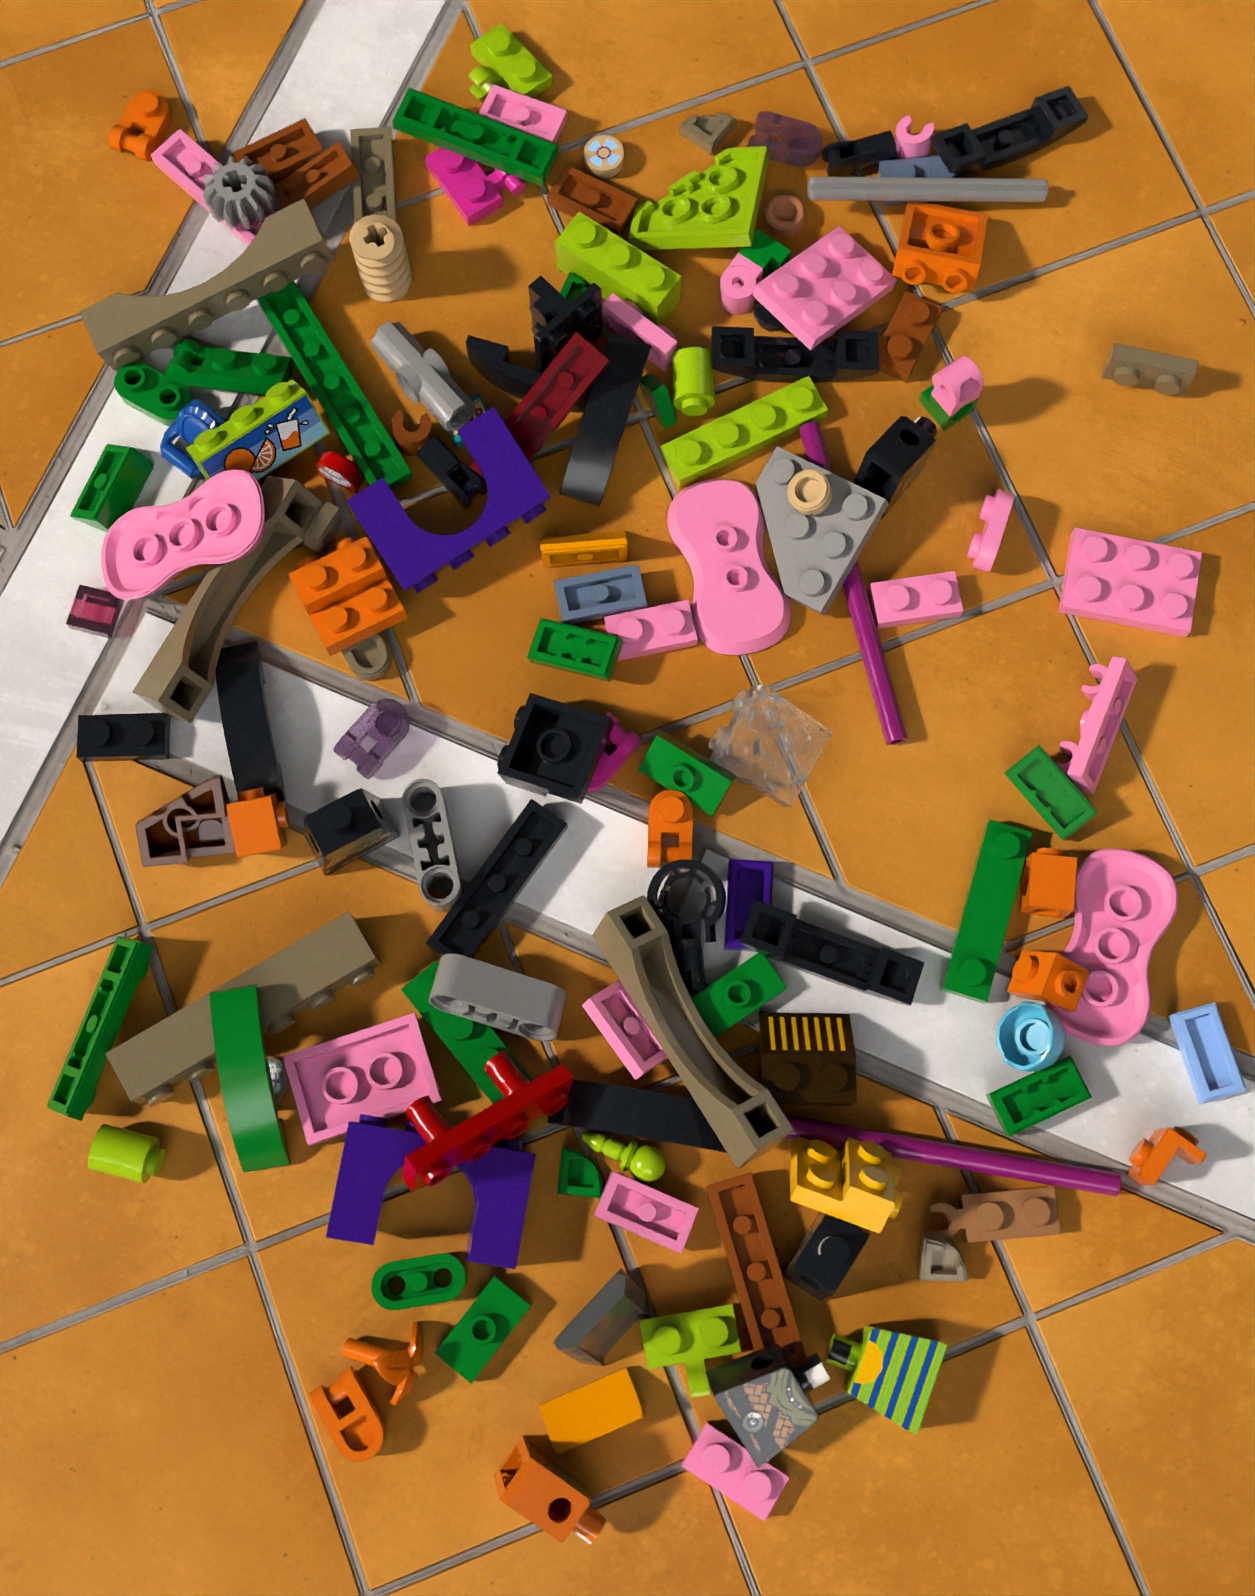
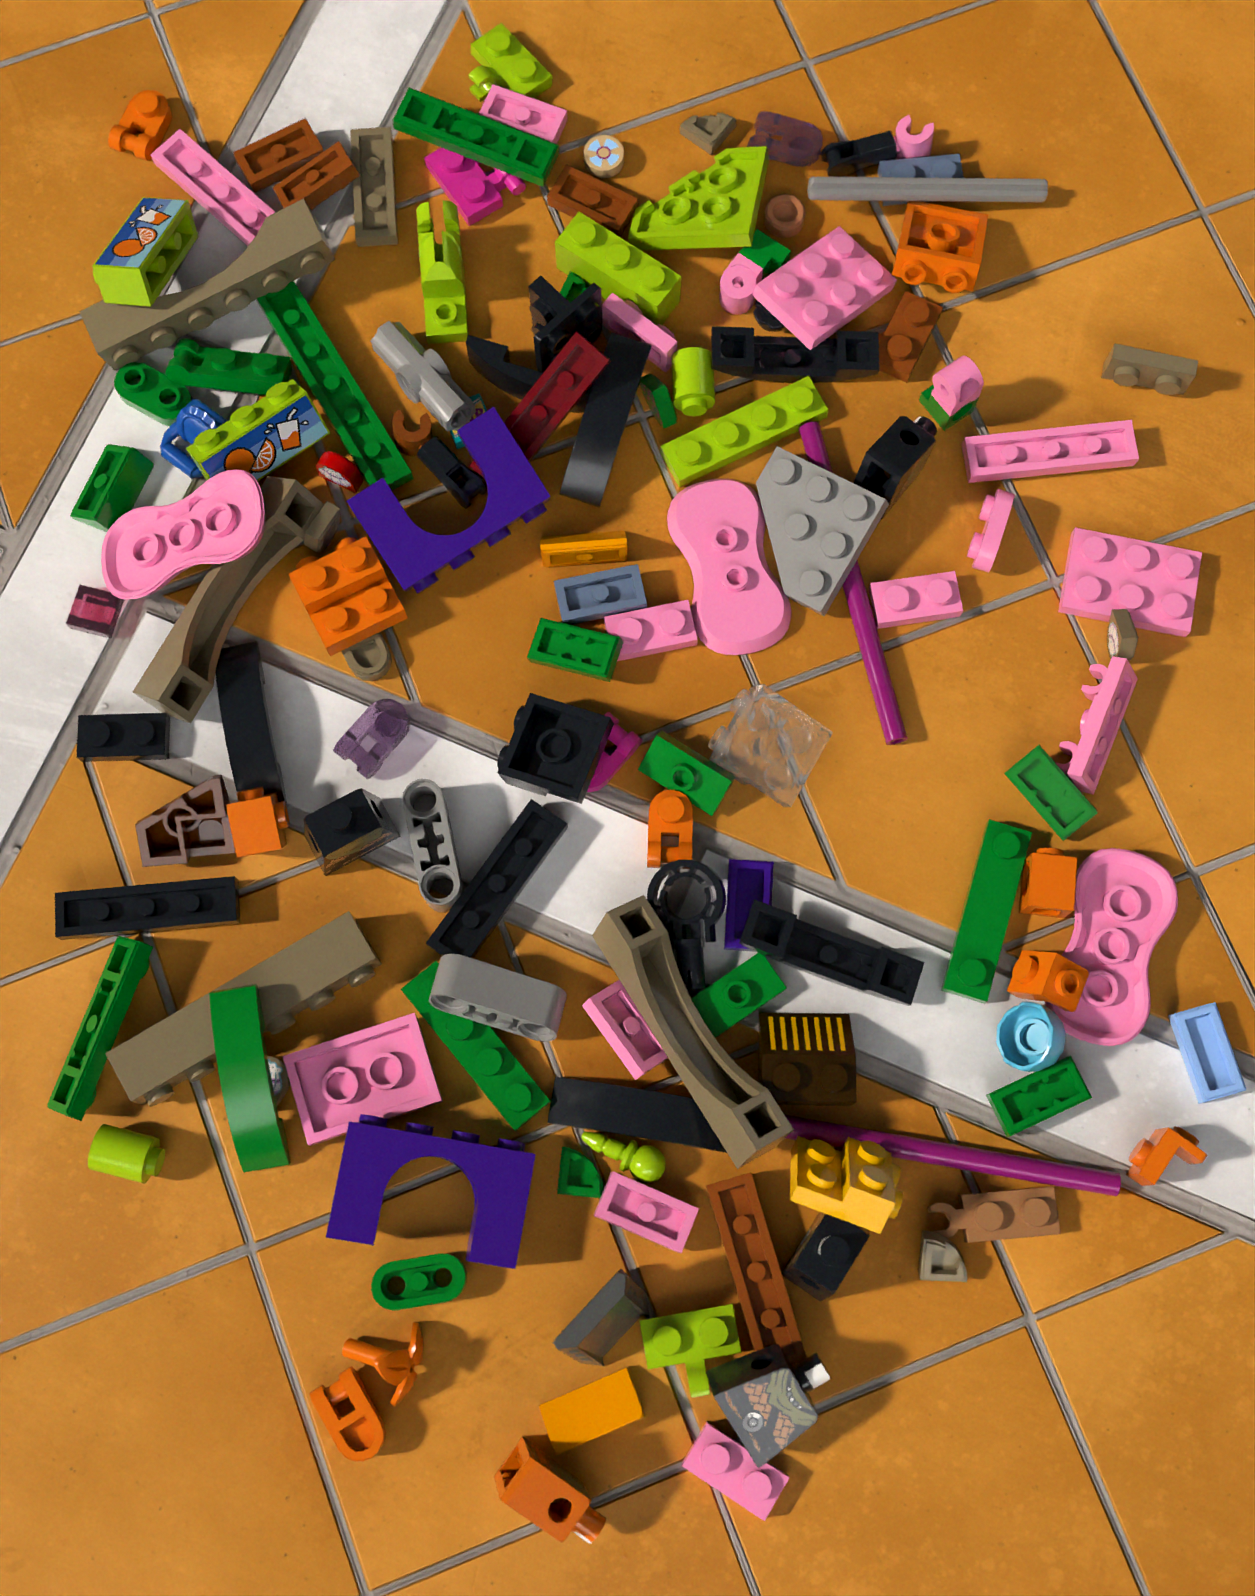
(145, 251): none -> lime brick
(147, 908): none -> black plate
(239, 192): light grey gear -> none
(381, 258): tan piece -> none
(442, 276): none -> lime plate
(474, 1137): red plate -> none
(483, 1329): green plate -> none
(809, 492): tan tile -> none
(889, 1371): torso -> none
(1011, 137): black slope -> none
(1050, 451): none -> bright pink plate
(1121, 635): none -> dark tan tile

